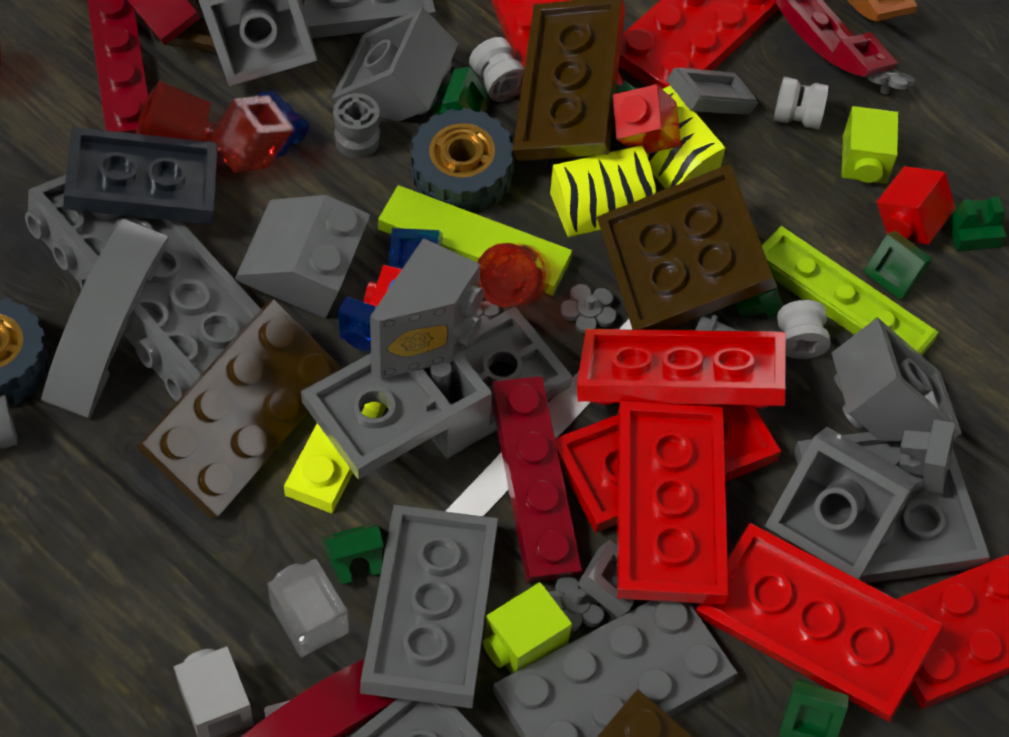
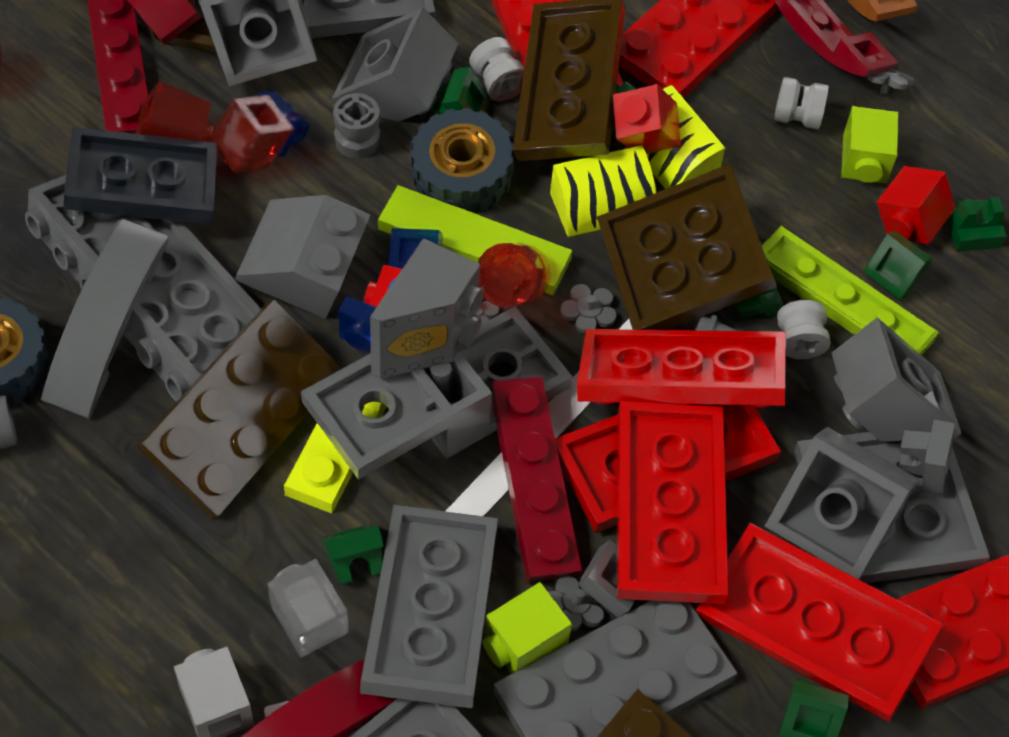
(712, 91): dark grey tile -> none

